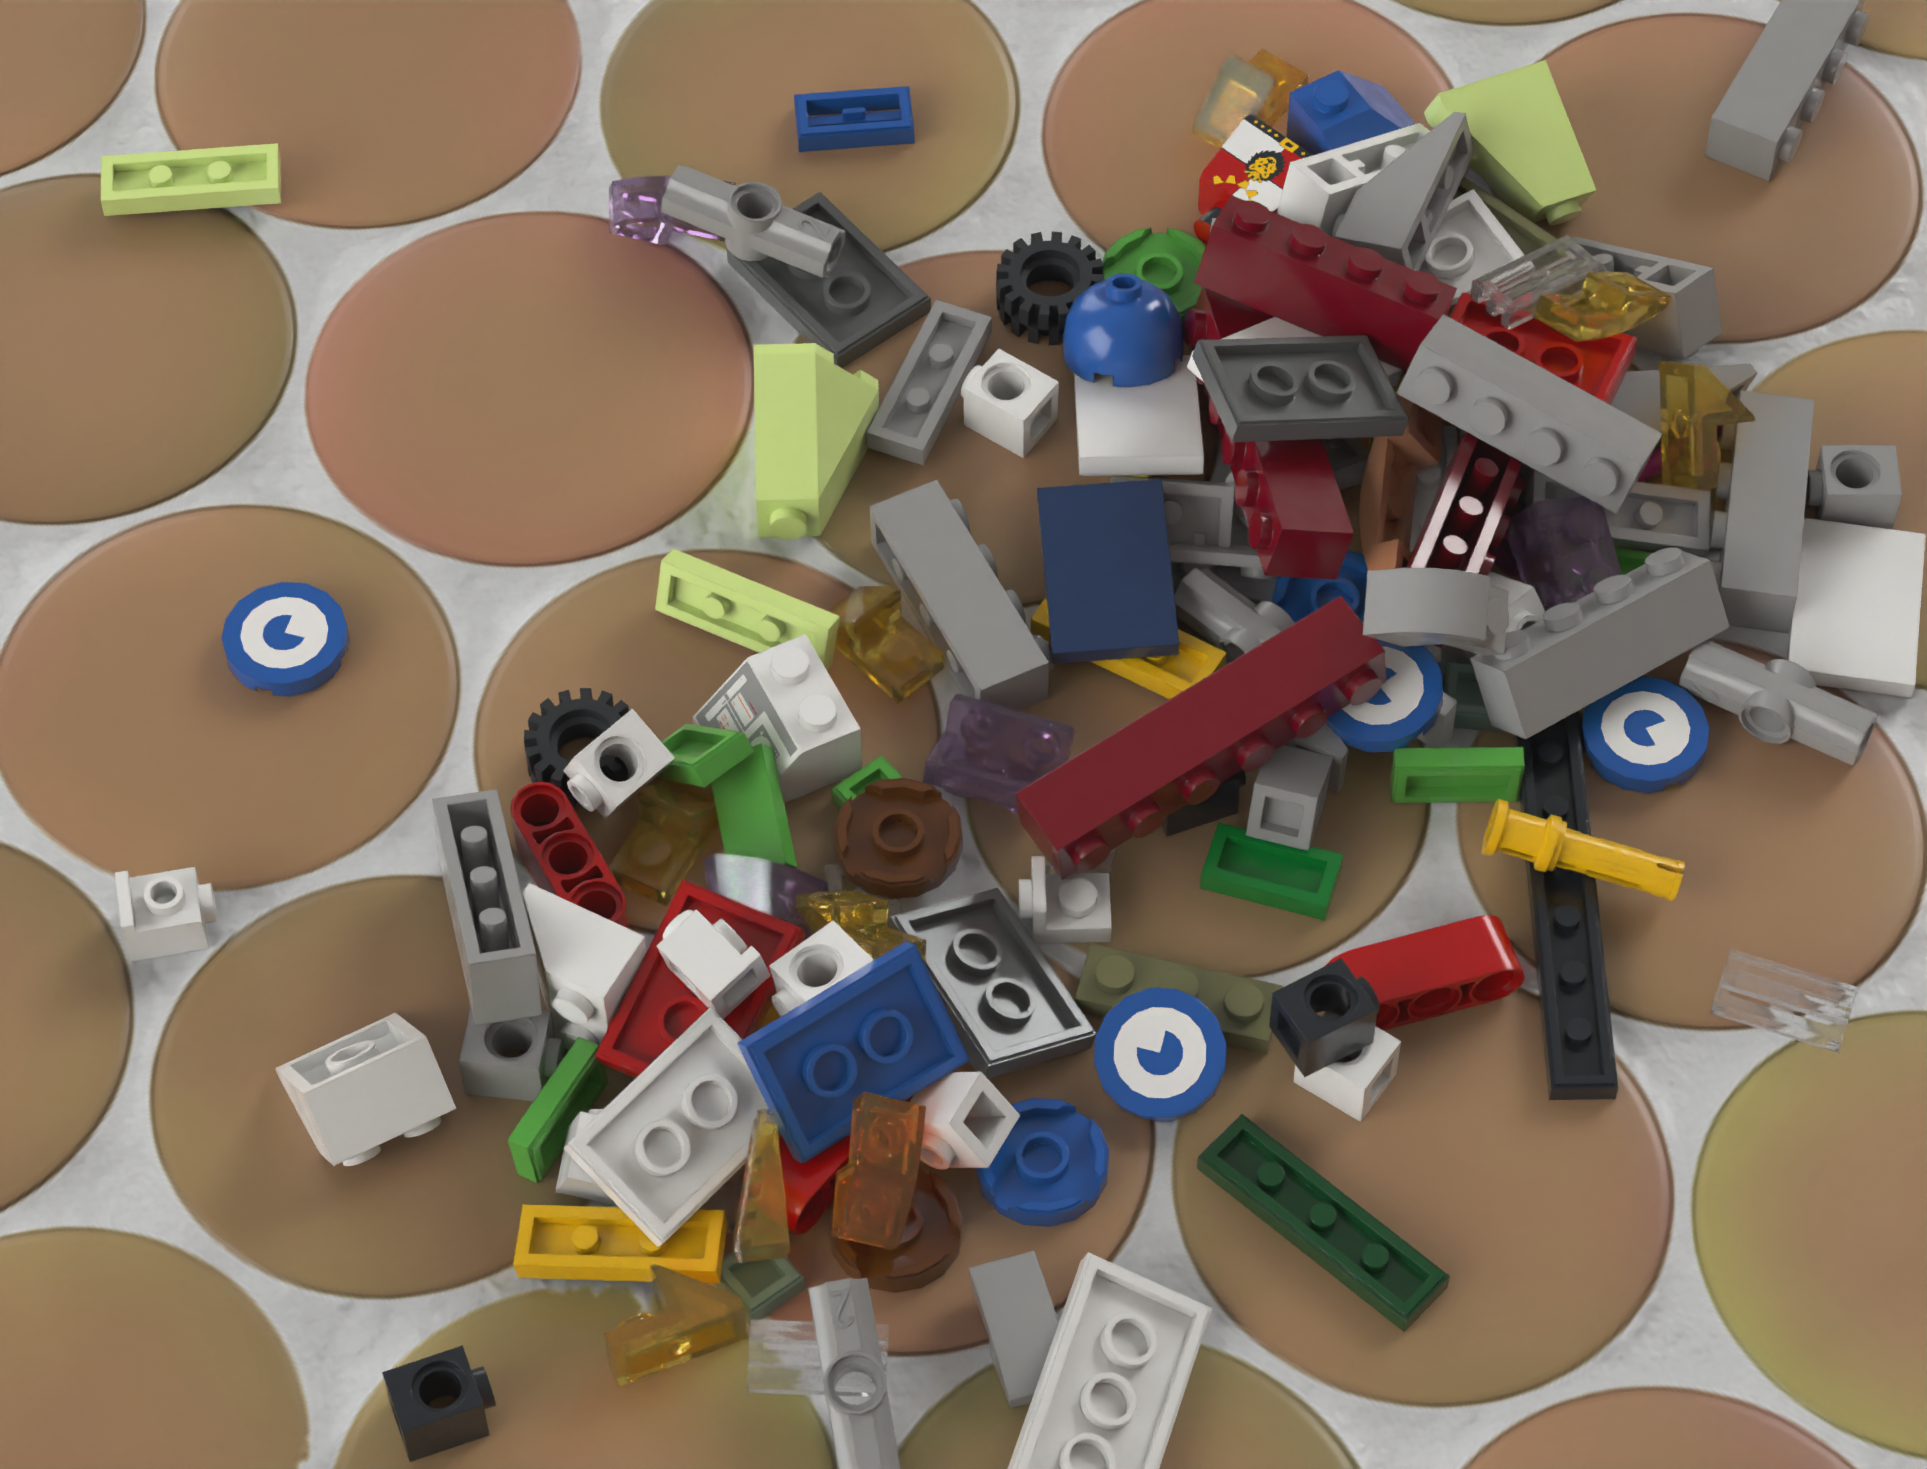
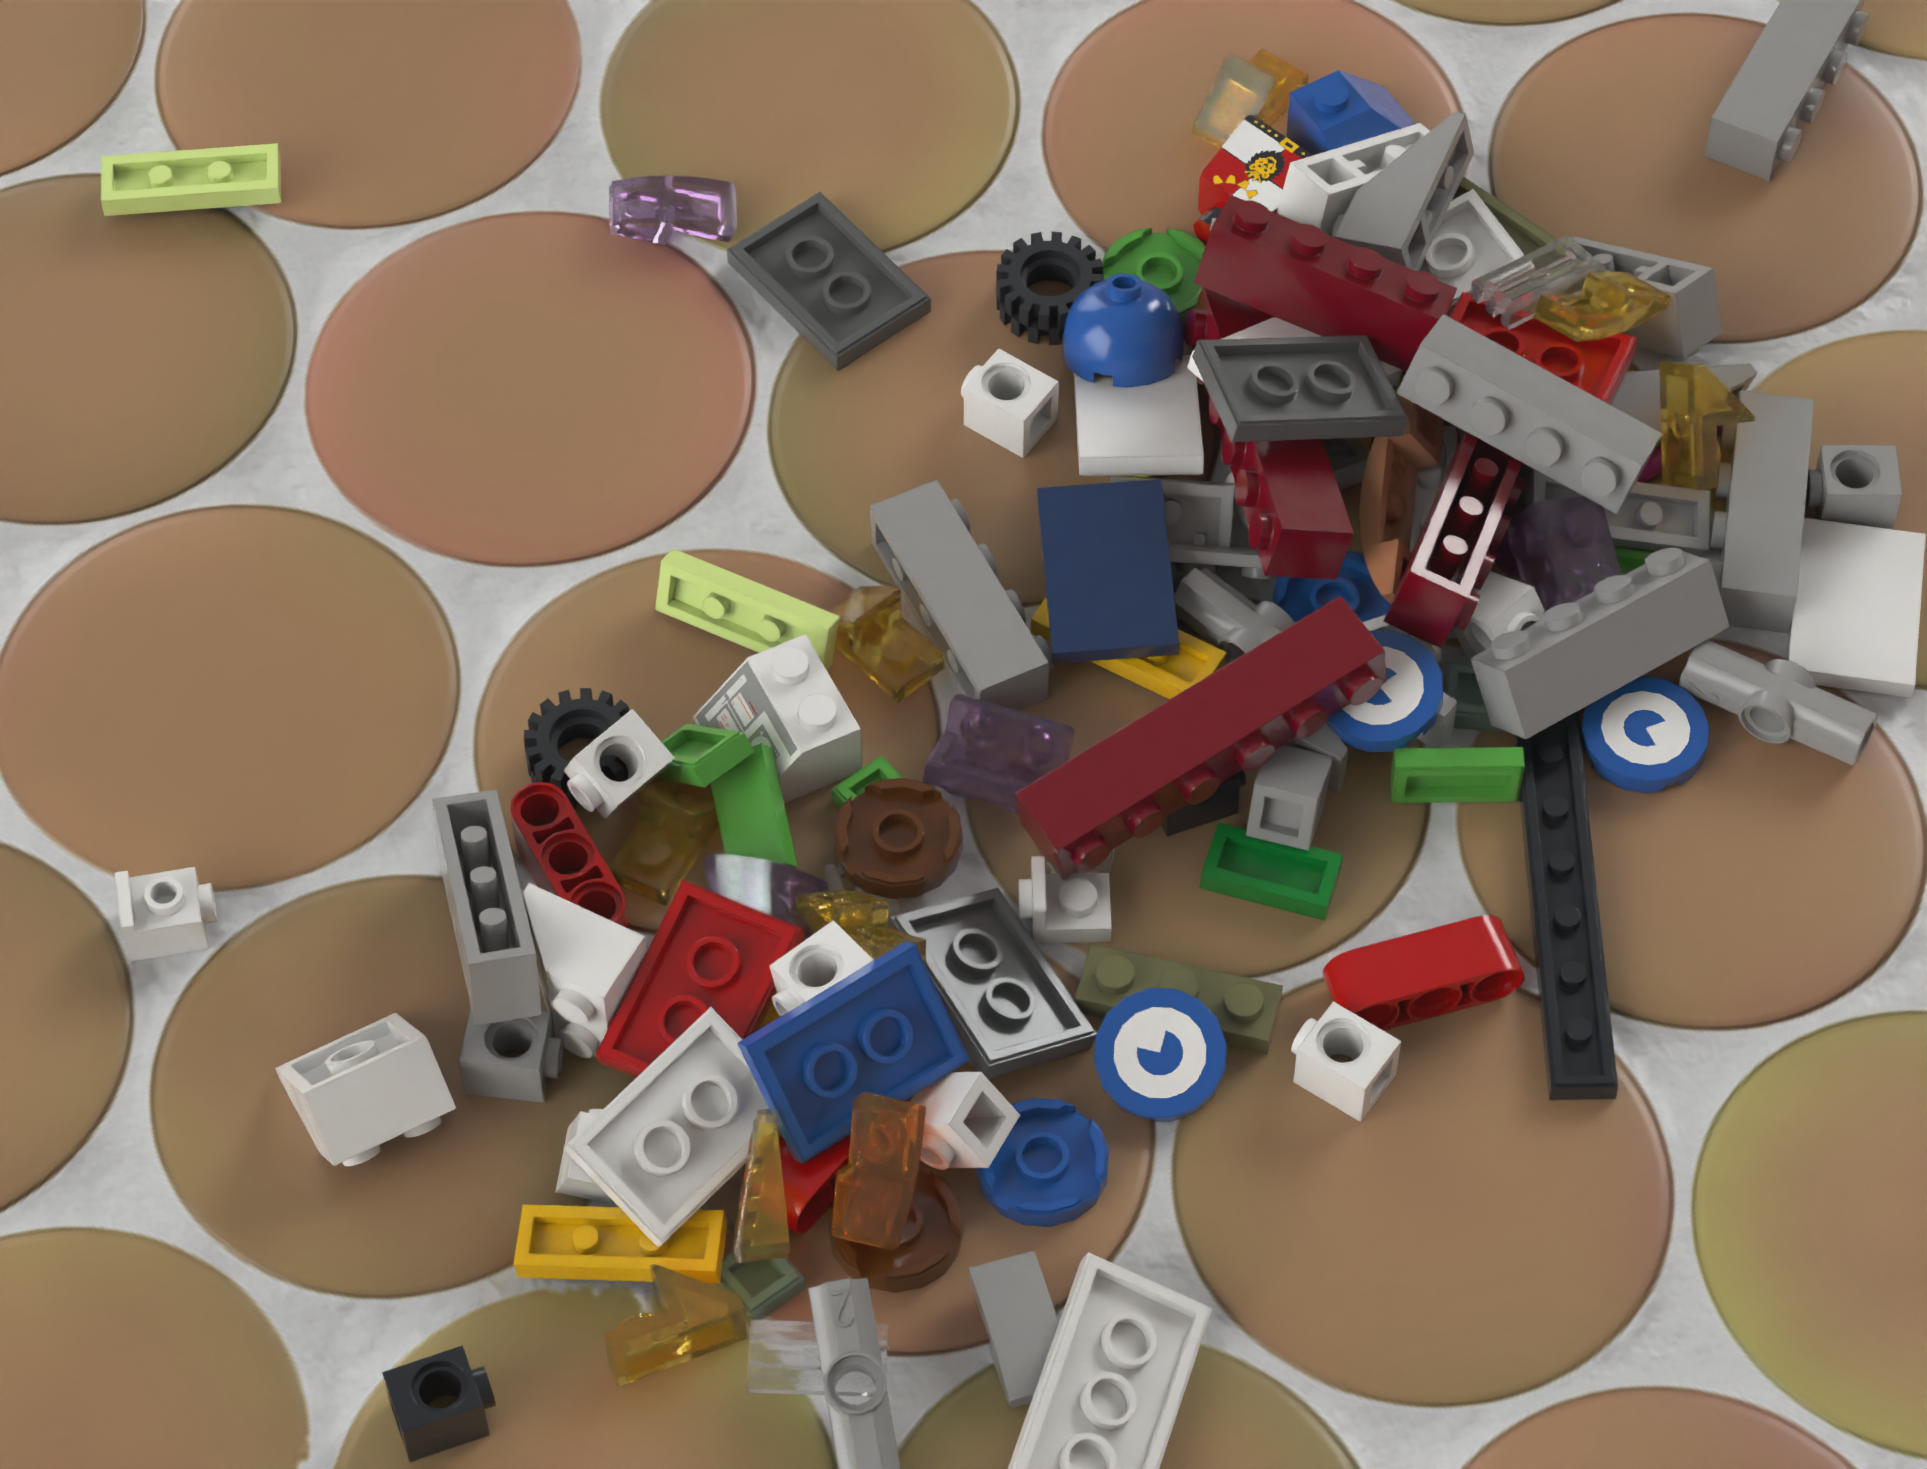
(285, 638): blue tile -> none
(544, 1126): bright green tile -> none
(711, 961): white brick -> none
(753, 221): light grey piece -> none
(806, 435): yellowish green slope -> none
(854, 126): blue tile -> none
(929, 382): light grey plate -> none
(1316, 1040): black brick -> none
(1323, 1222): dark green tile -> none
(1436, 608): light grey brick -> none
(1522, 142): yellowish green slope -> none
(1553, 844): yellow pin -> none
(1787, 991): clear tile -> none

